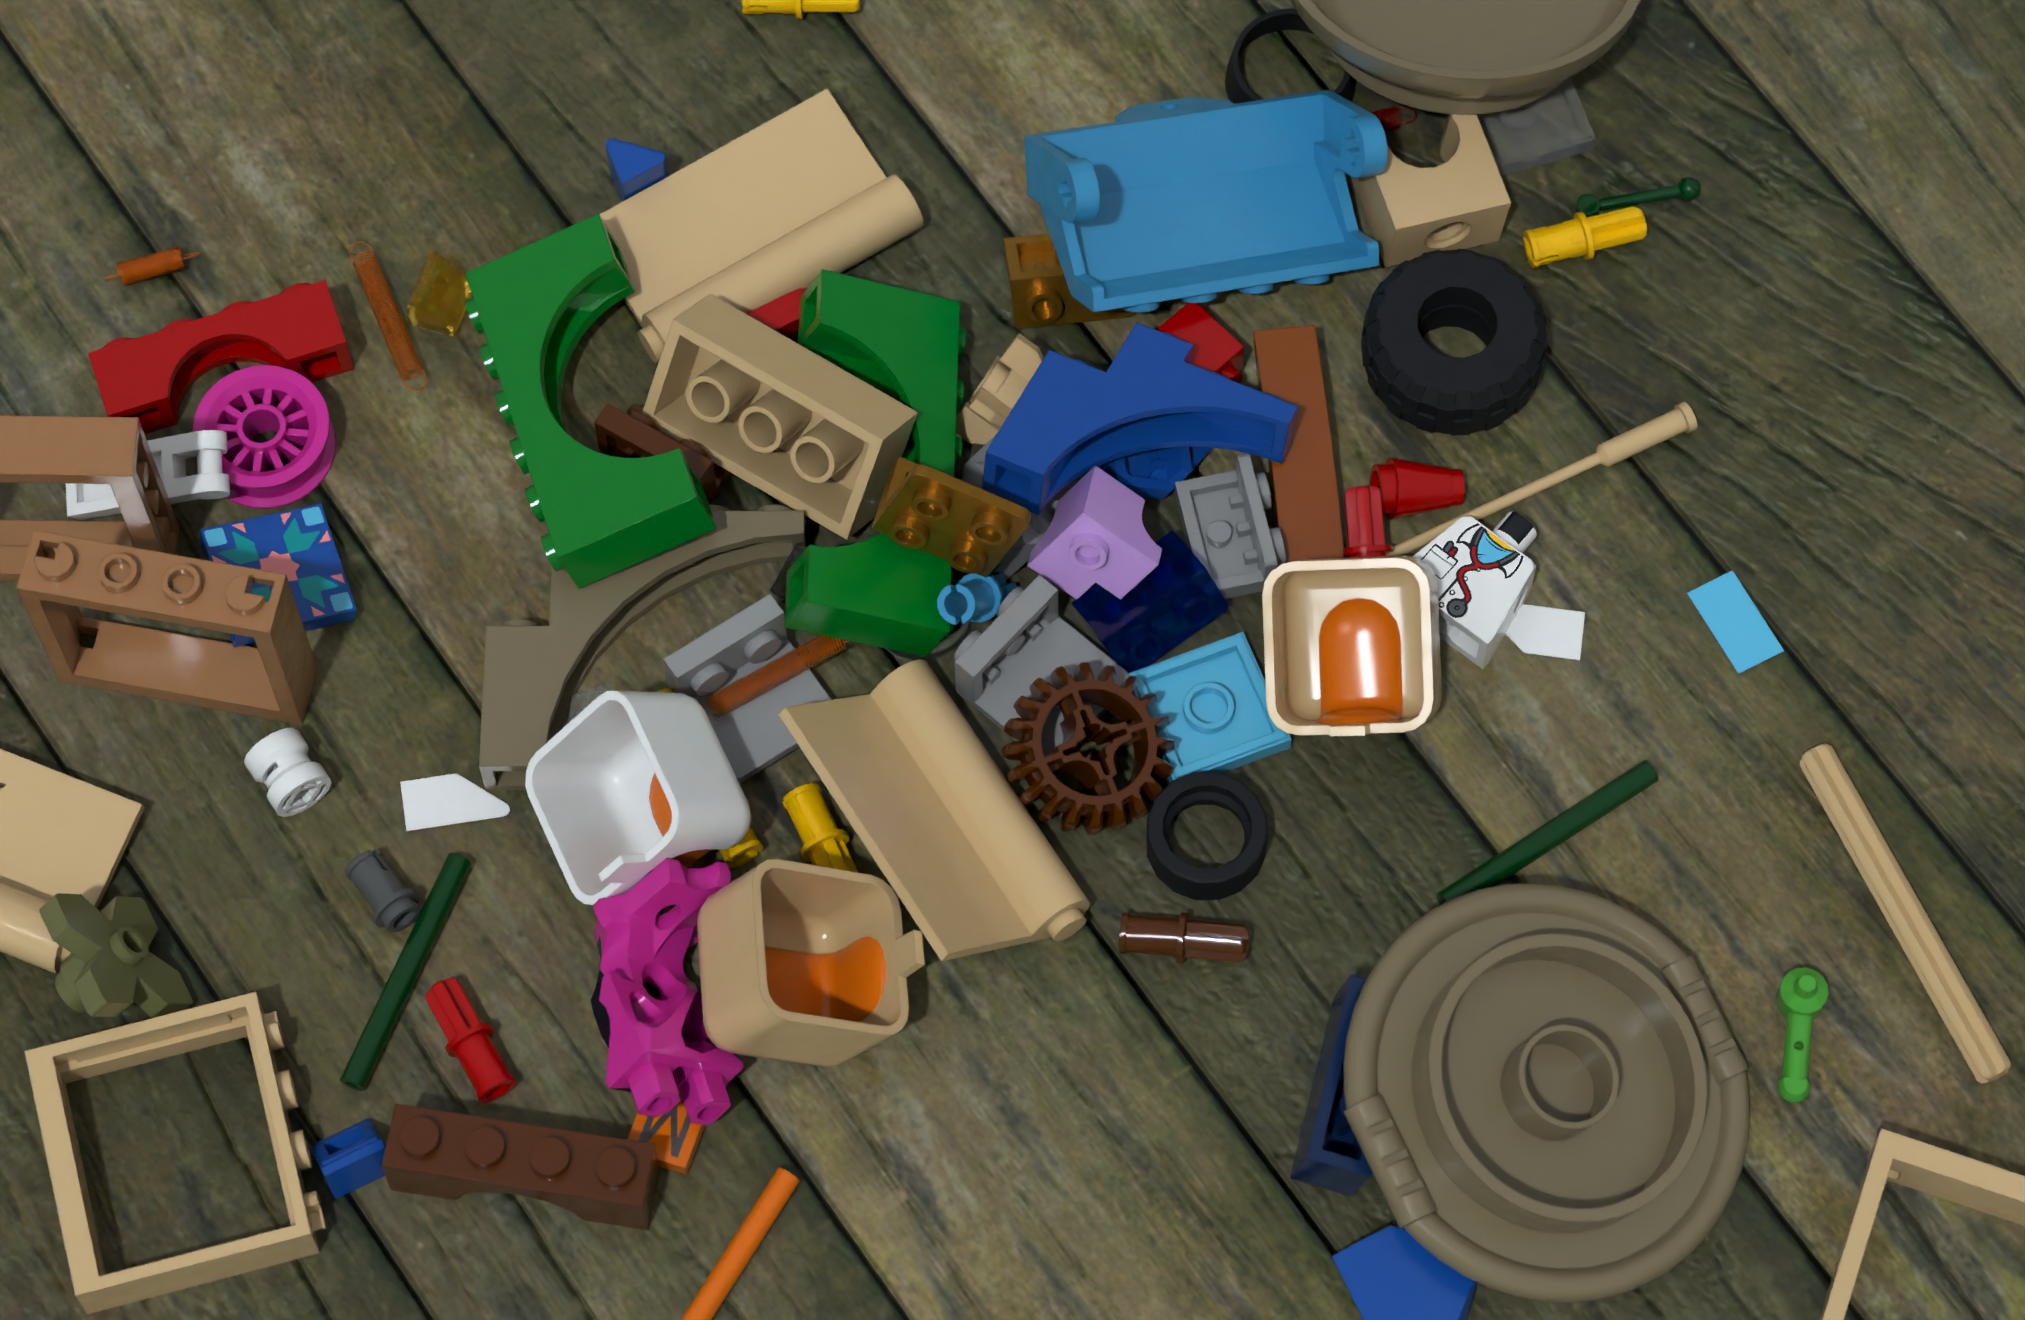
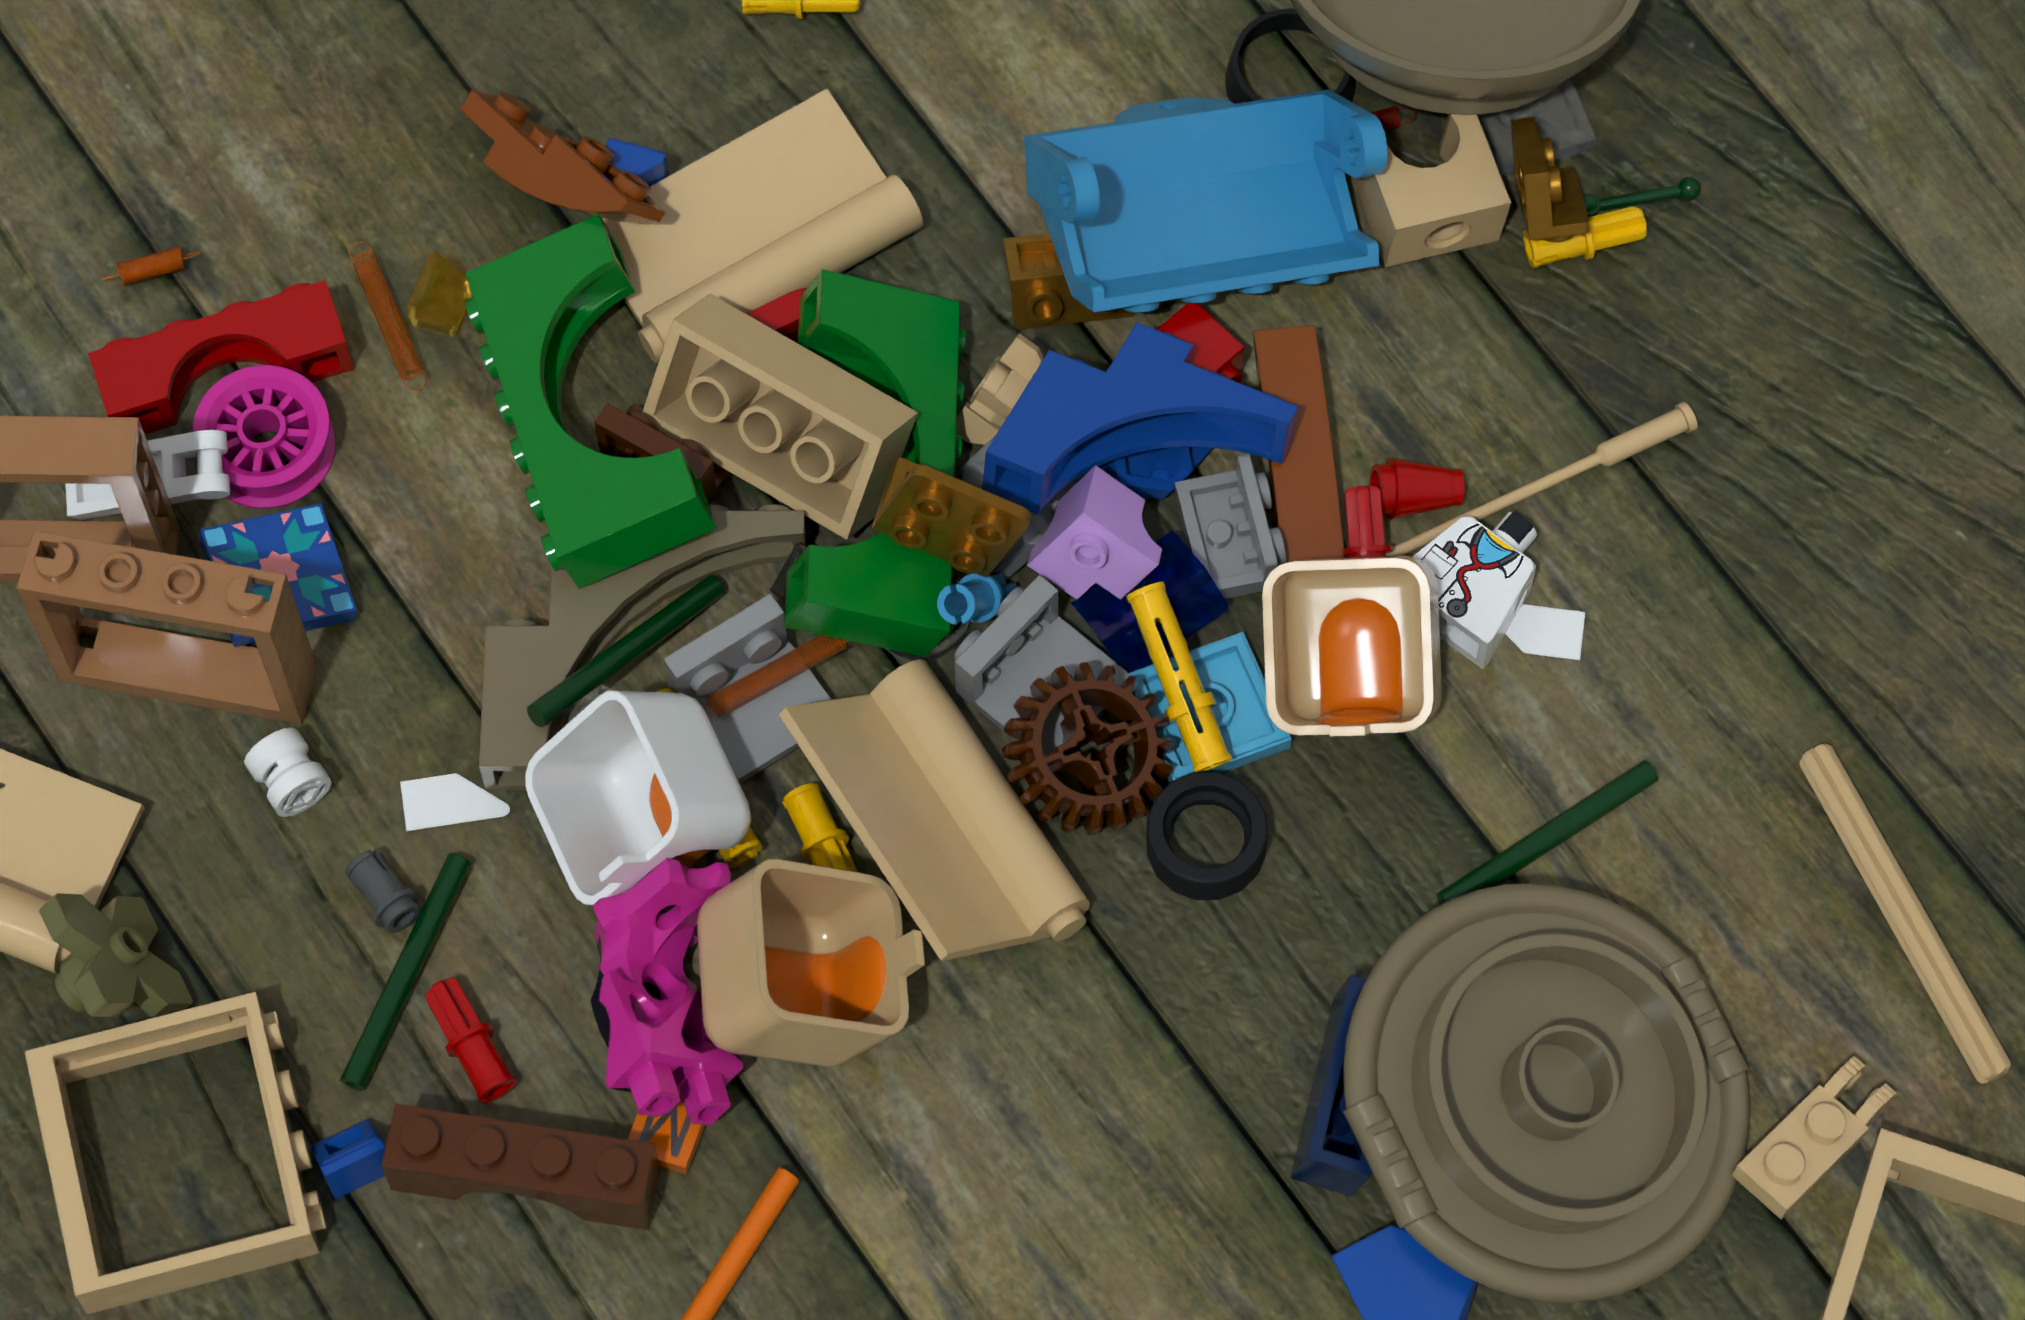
(557, 167): none -> dark orange slope
(625, 651): none -> dark green bar
(1183, 938): reddish brown axle -> none
(1205, 749): none -> yellow pin
(1466, 293): black tyre -> none
(1547, 194): none -> pearl gold bracket
(1735, 622): medium azure sticker -> none
(1800, 1000): bright green piece -> none
(1810, 1141): none -> tan hinge

